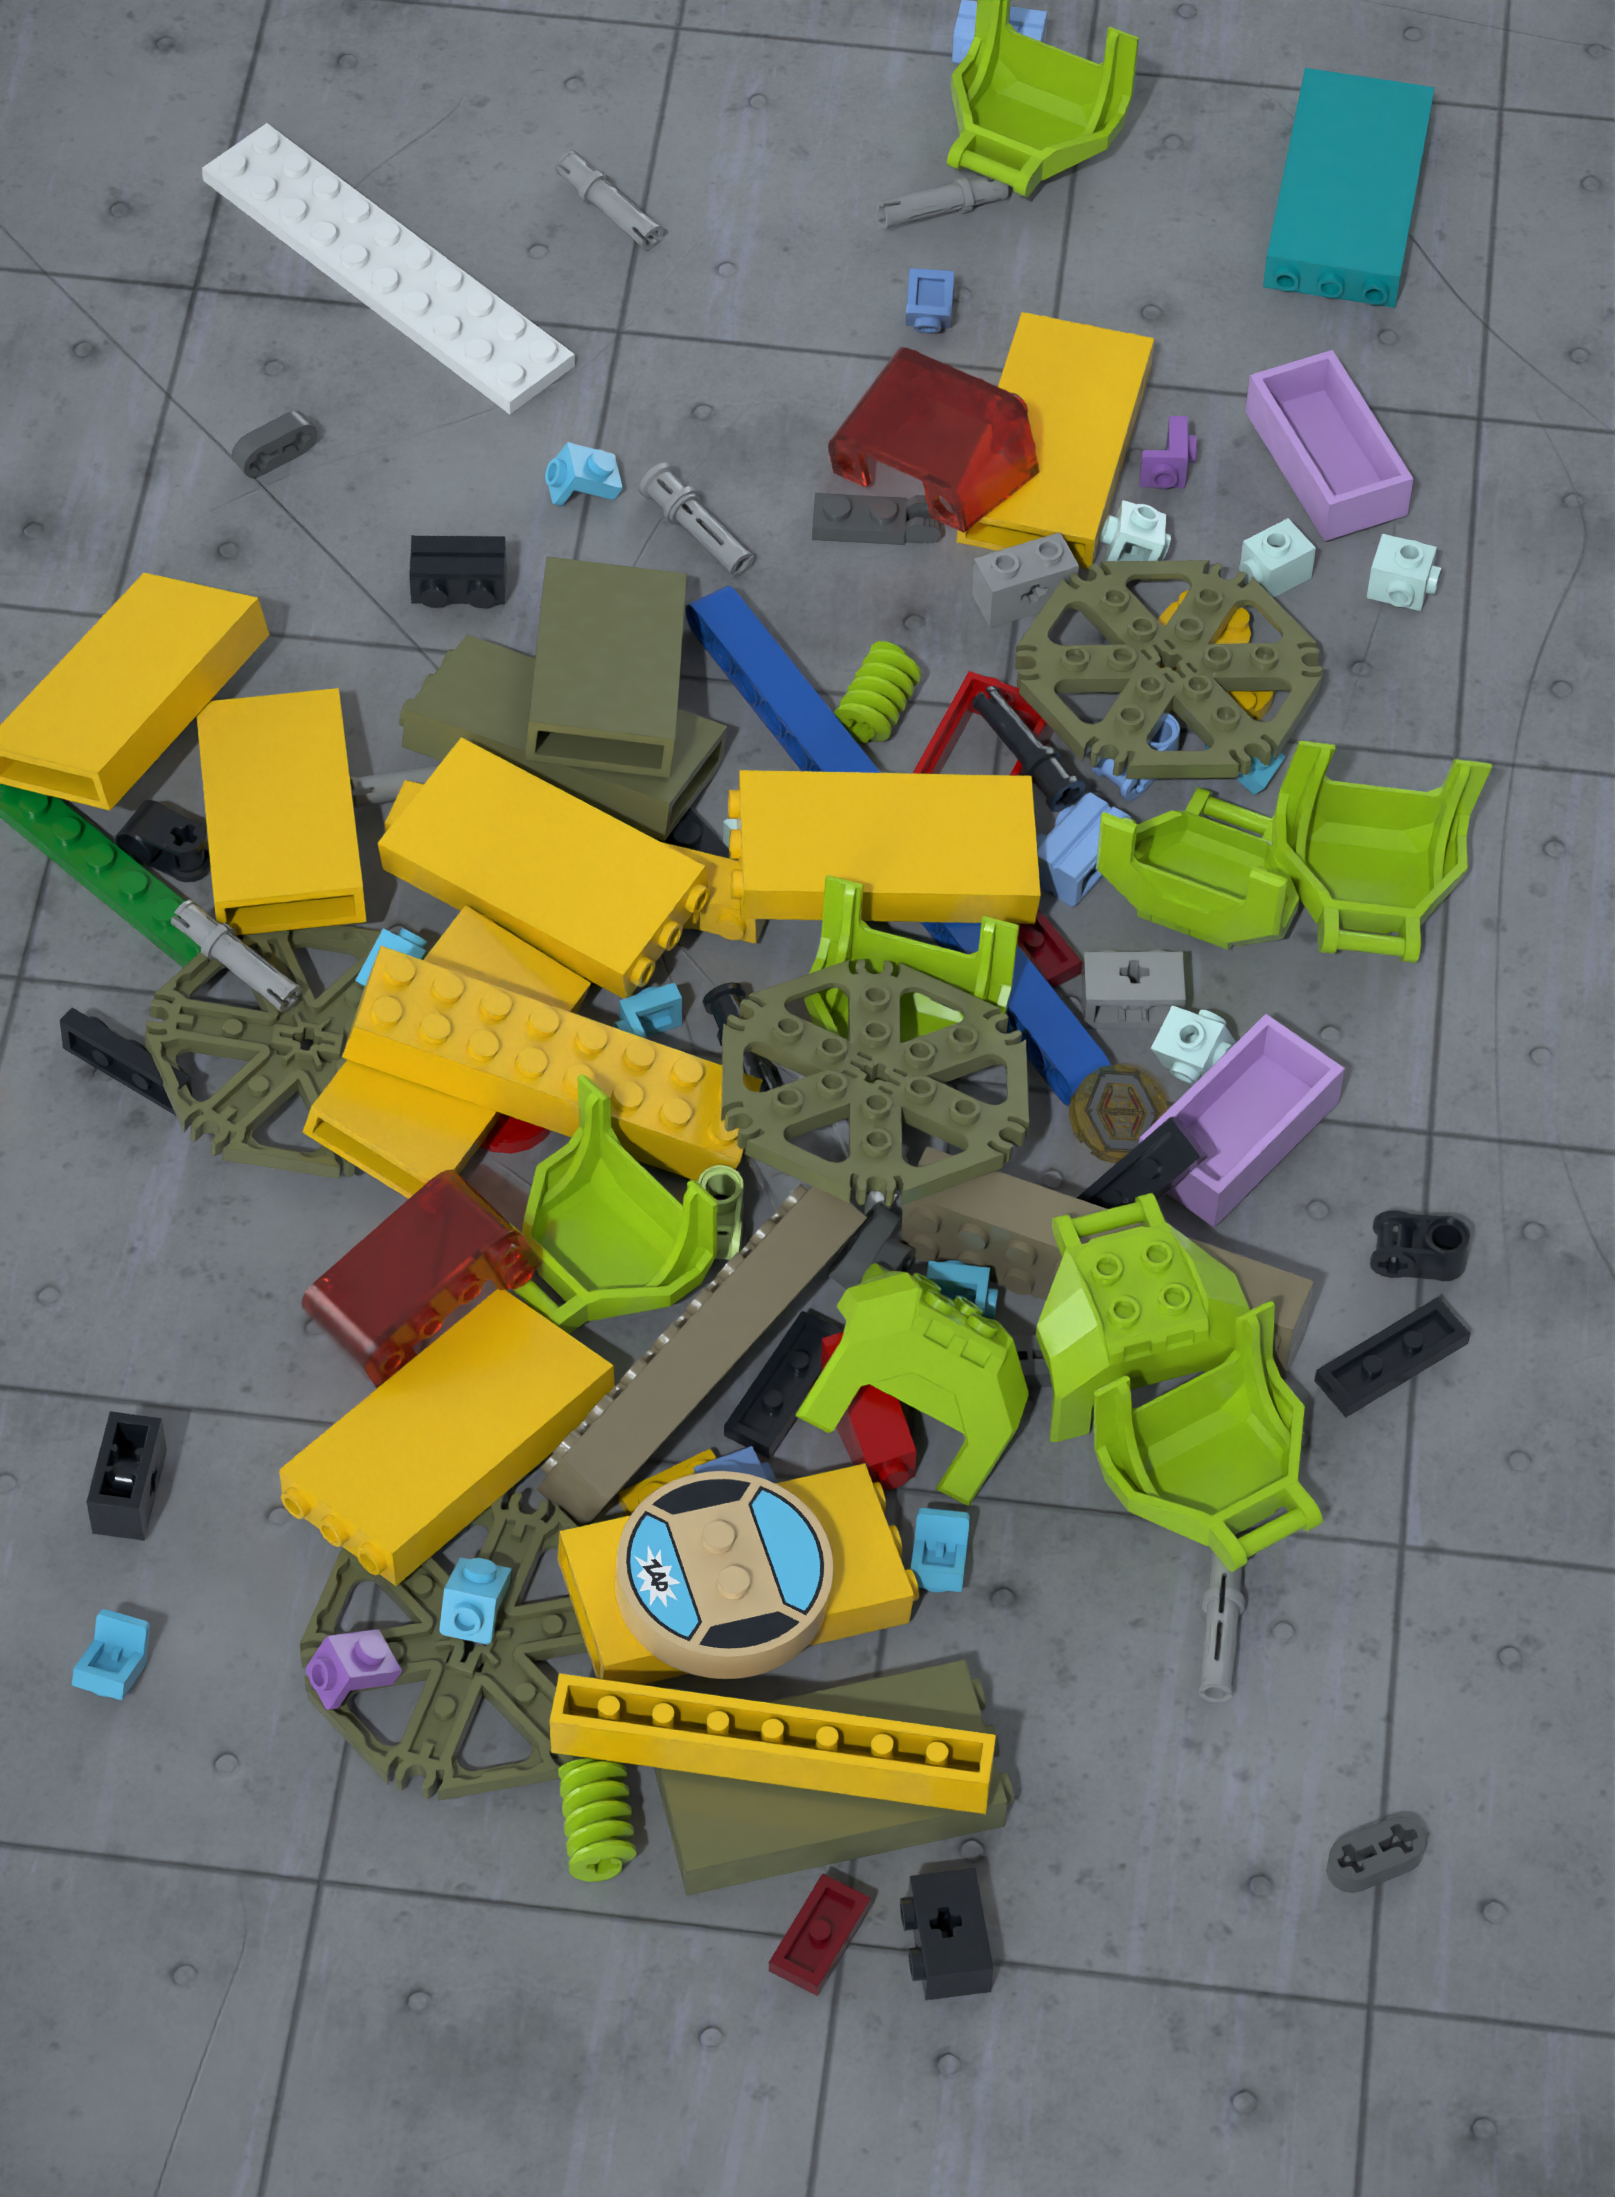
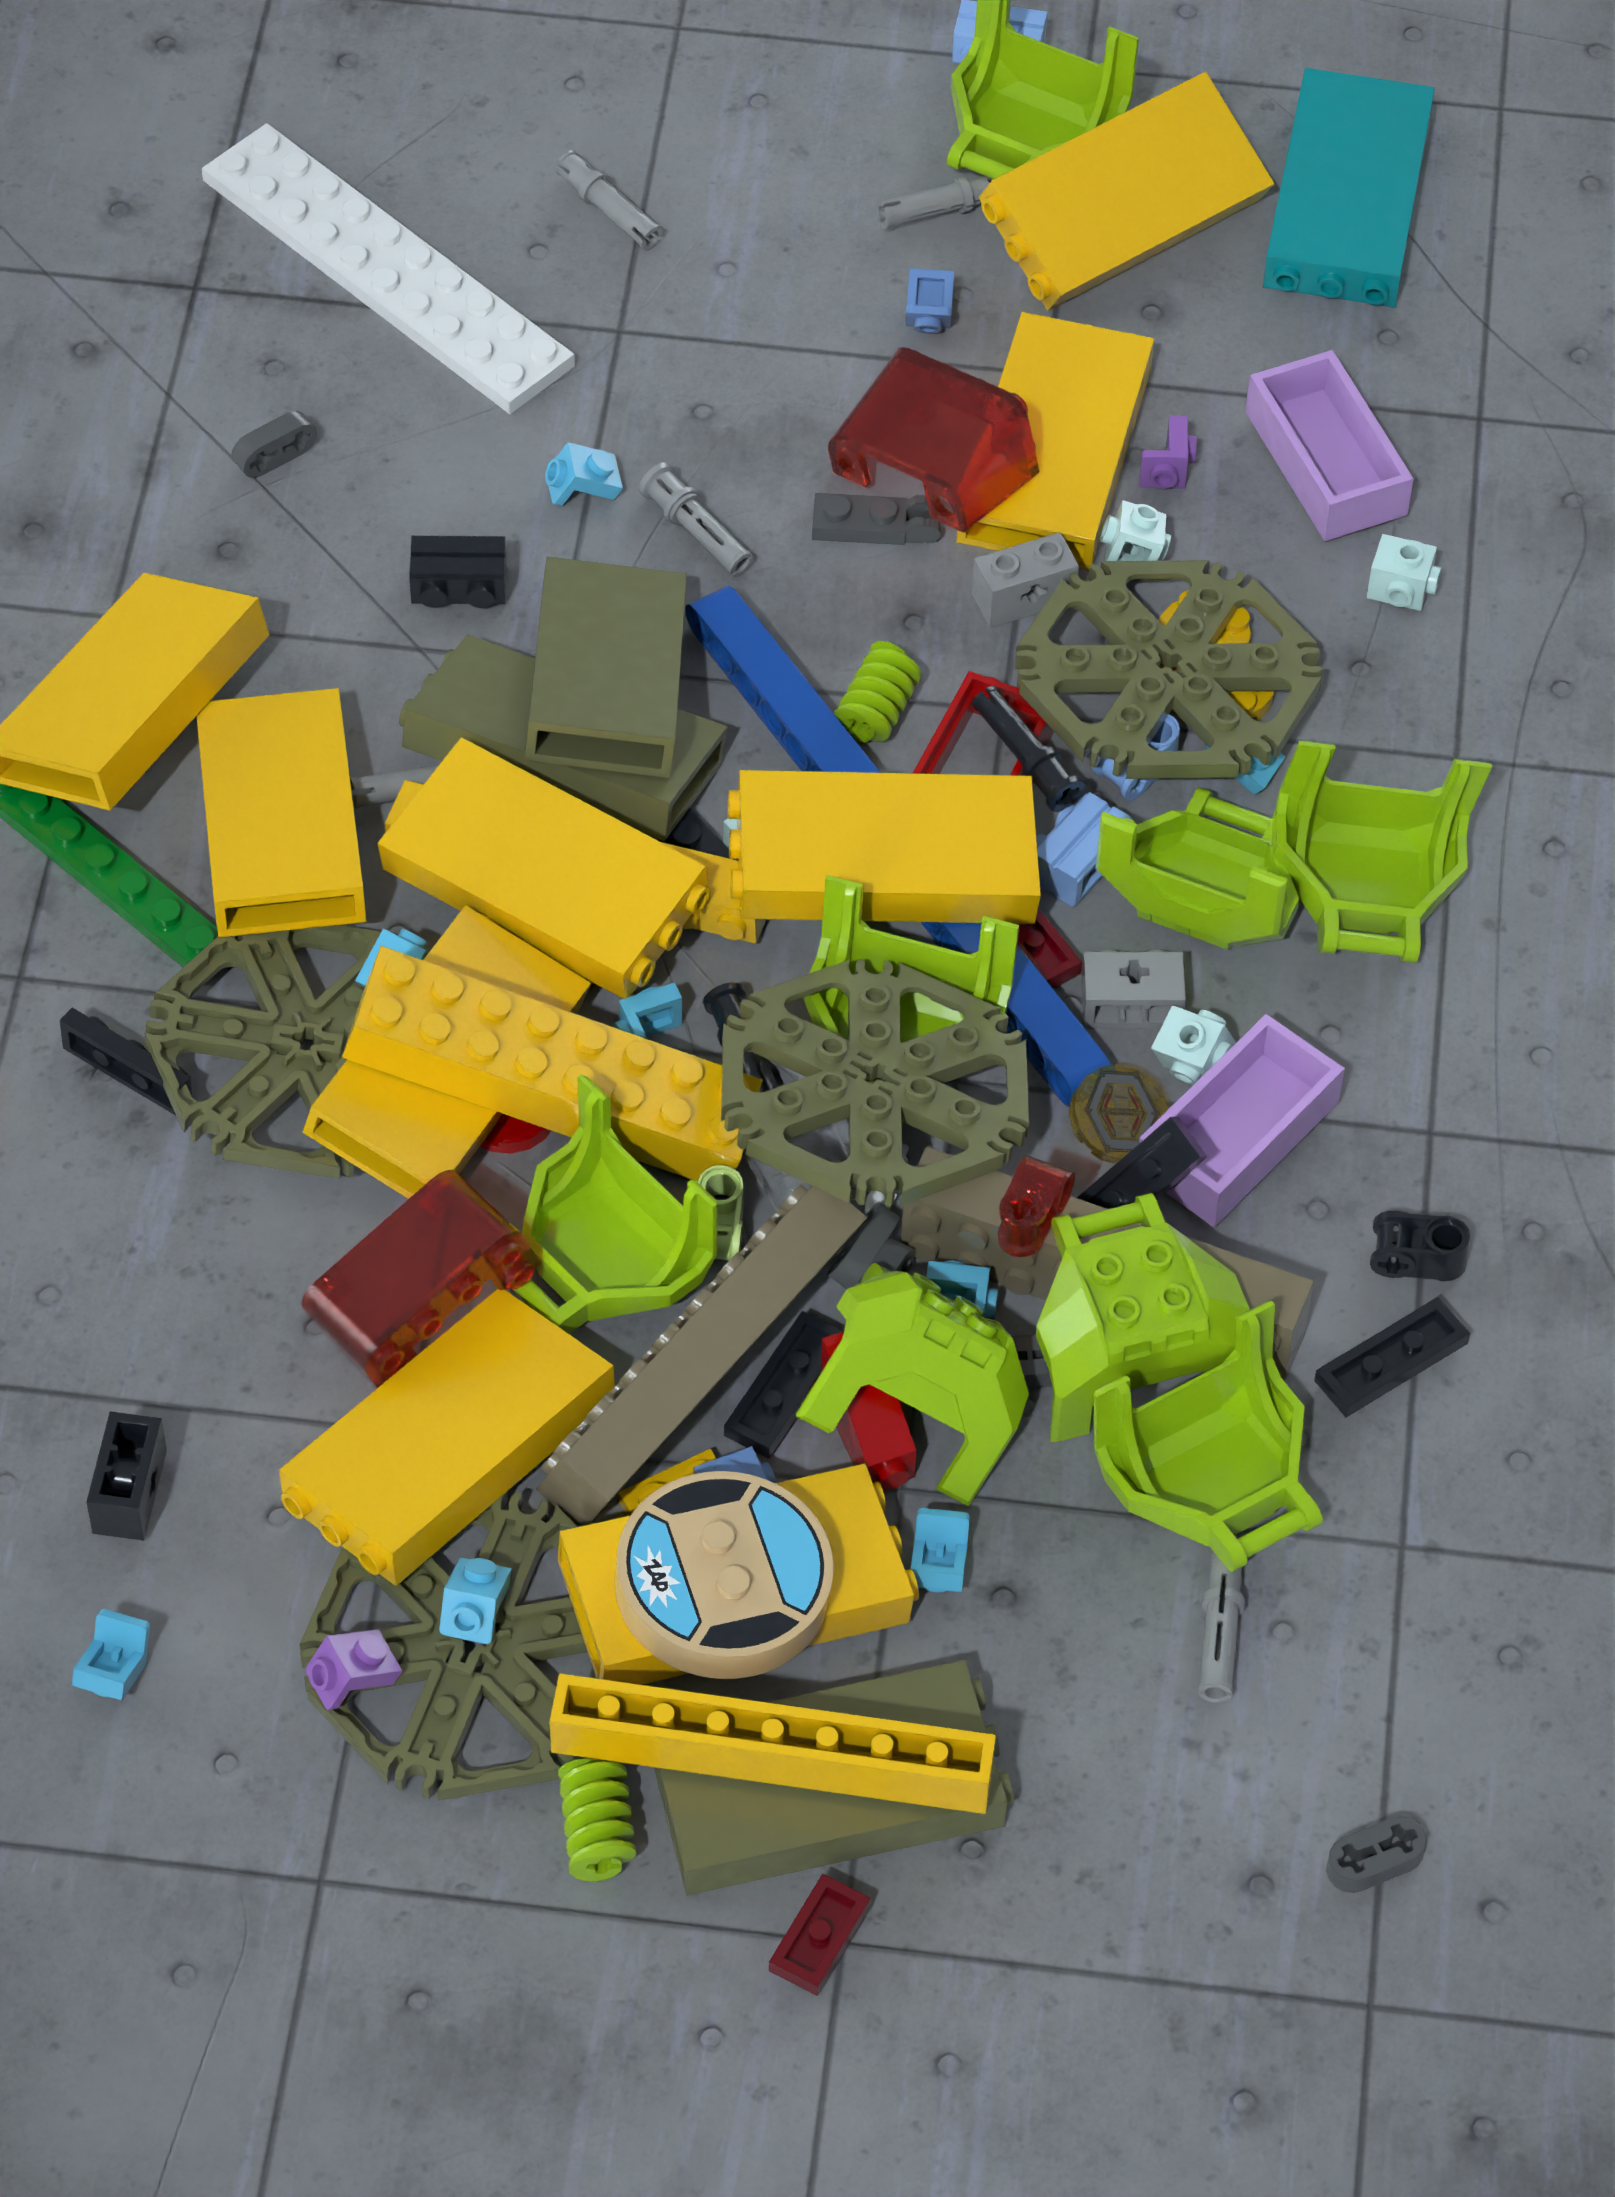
(166, 842): black piece -> none
(220, 943): light grey pin -> none
(950, 1904): black brick -> none
(1031, 1201): none -> clear red piece
(1125, 191): none -> yellow brick
(1278, 558): light aqua brick -> none

